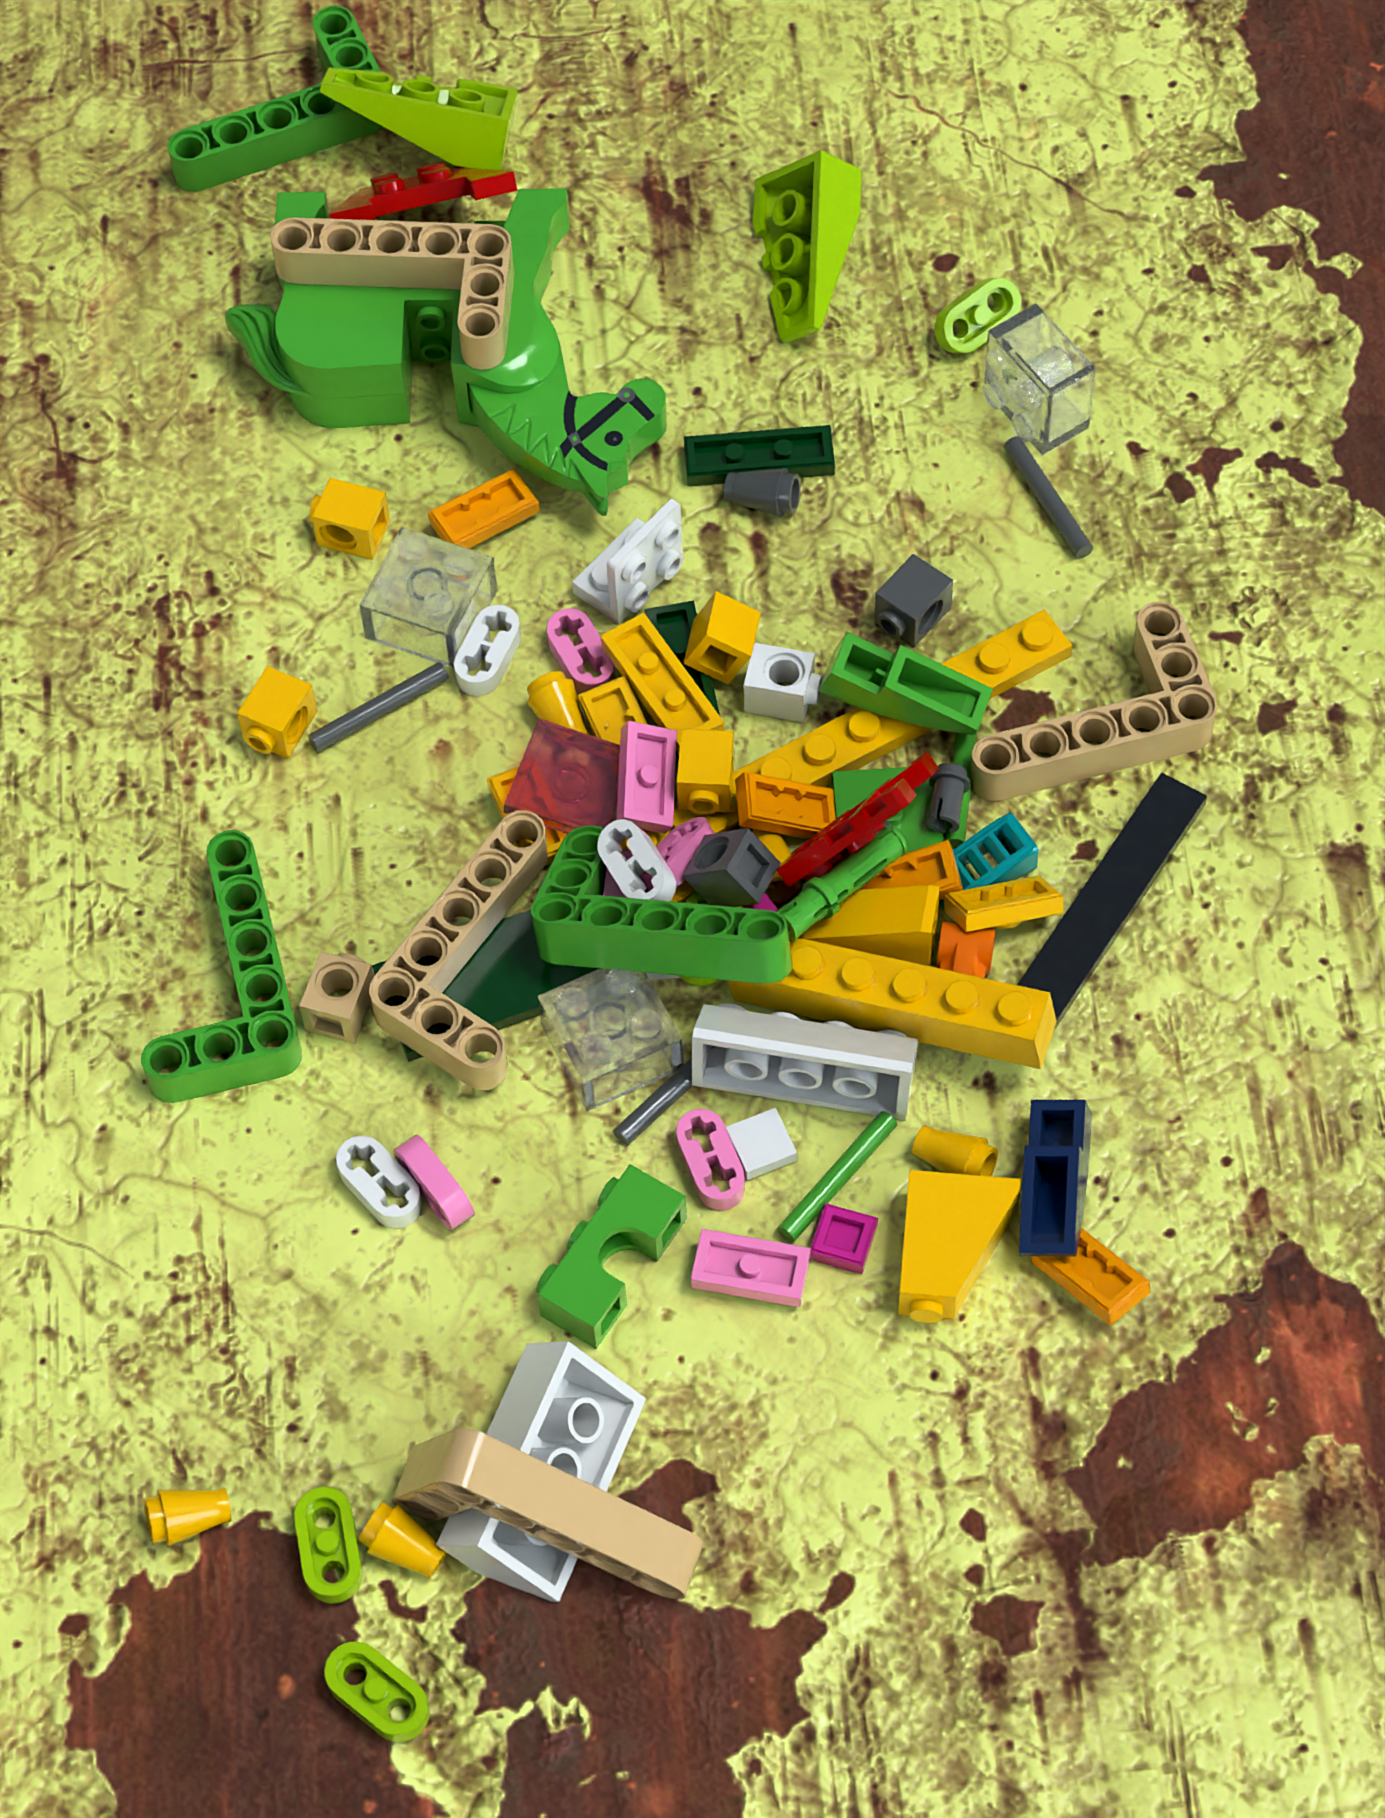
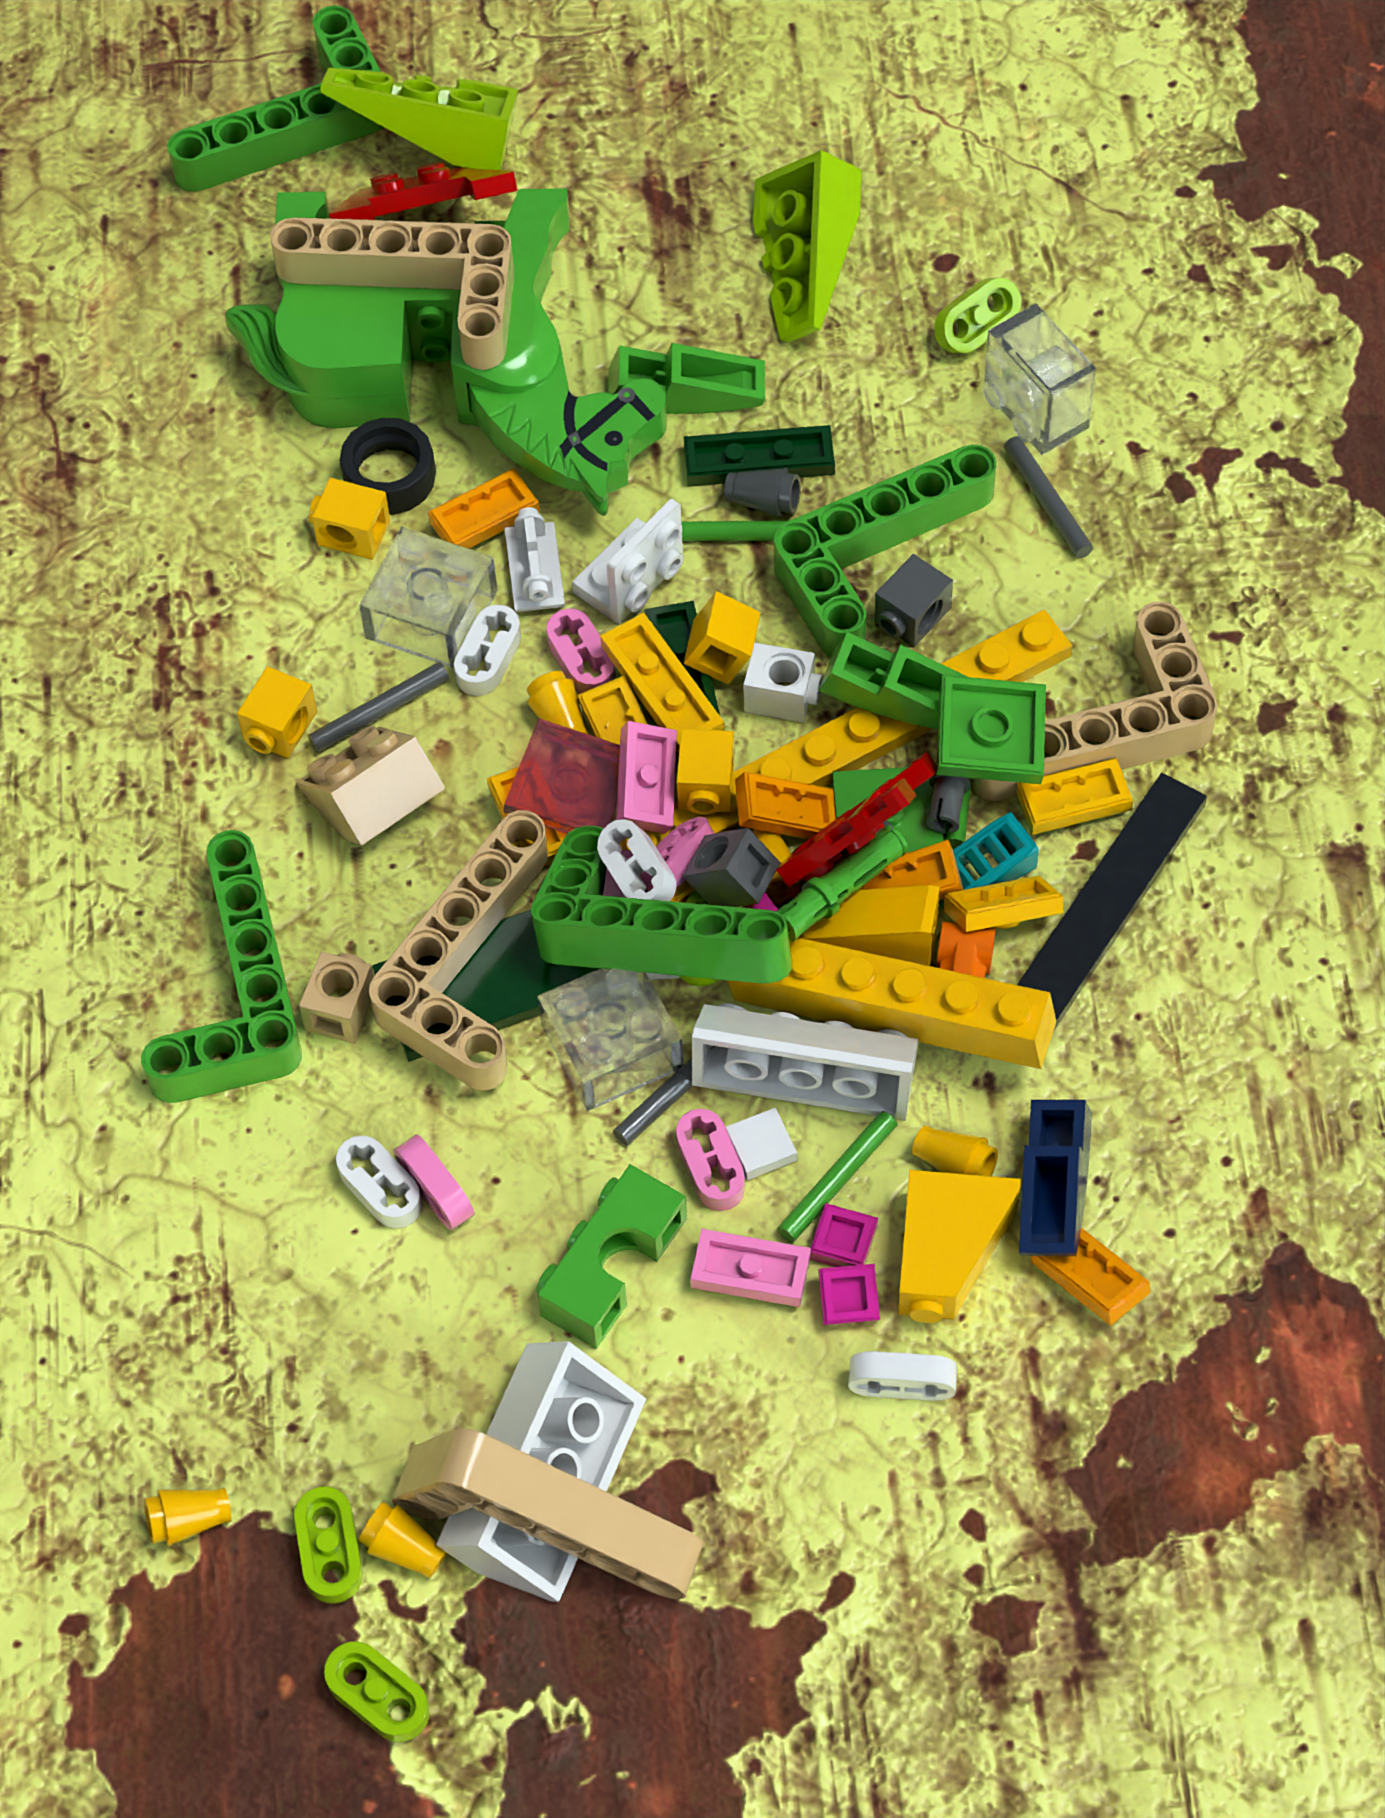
(371, 783): none -> tan slope
(391, 435): none -> black tyre
(534, 562): none -> white hinge
(693, 377): none -> bright green slope
(729, 530): none -> bright green bar
(848, 1294): none -> dark pink tile
(869, 533): none -> bright green beam
(902, 1375): none -> white beam
(991, 729): none -> bright green plate
(1075, 796): none -> yellow plate

